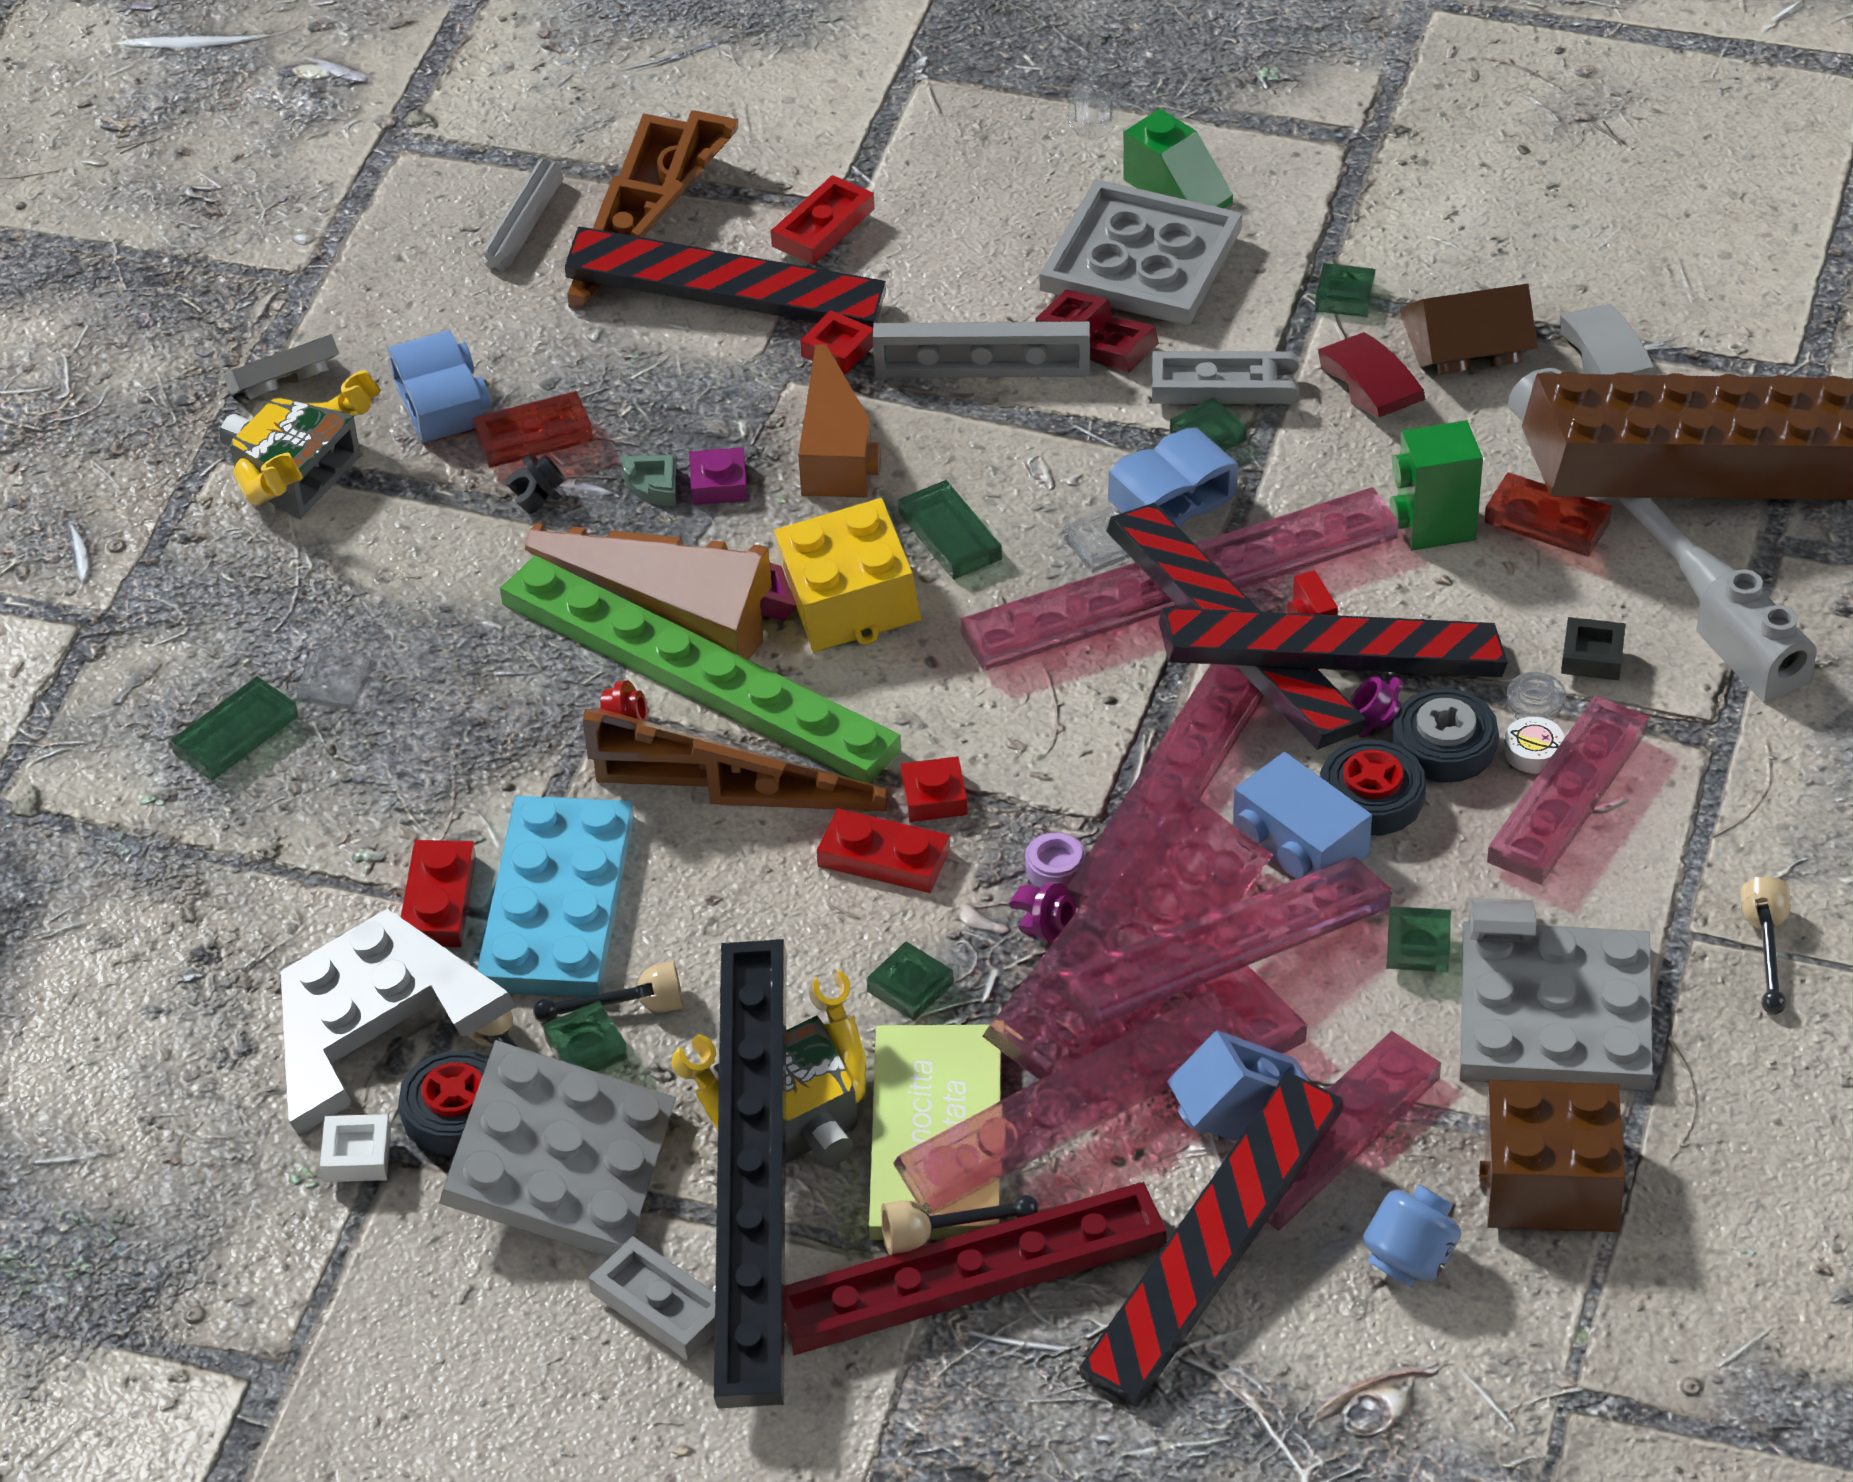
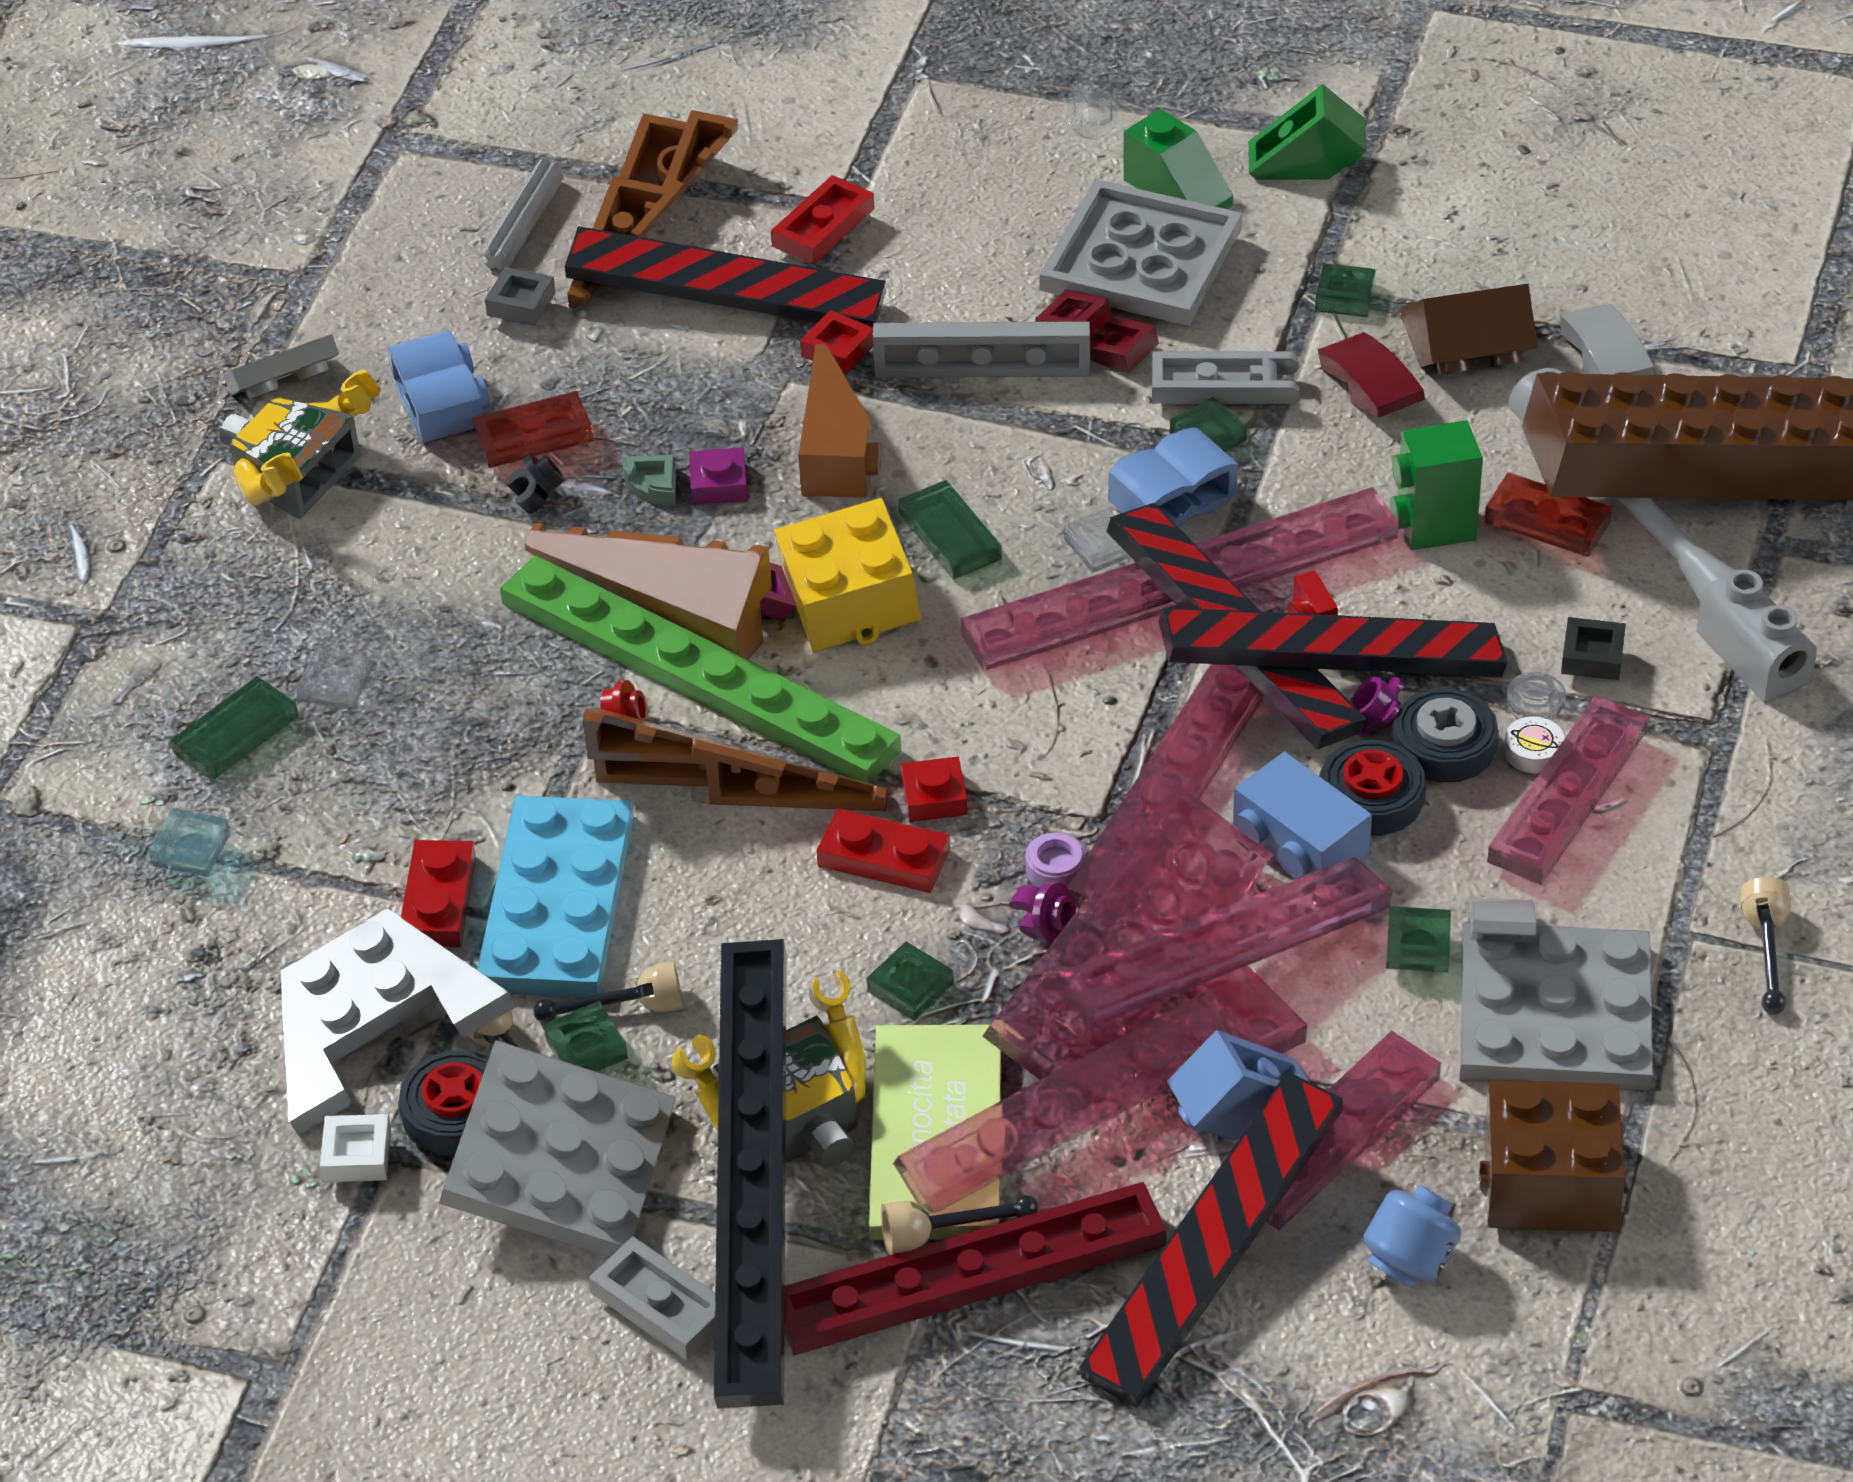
(189, 842): none -> clear light blue plate
(520, 296): none -> dark grey plate
(1309, 140): none -> green slope

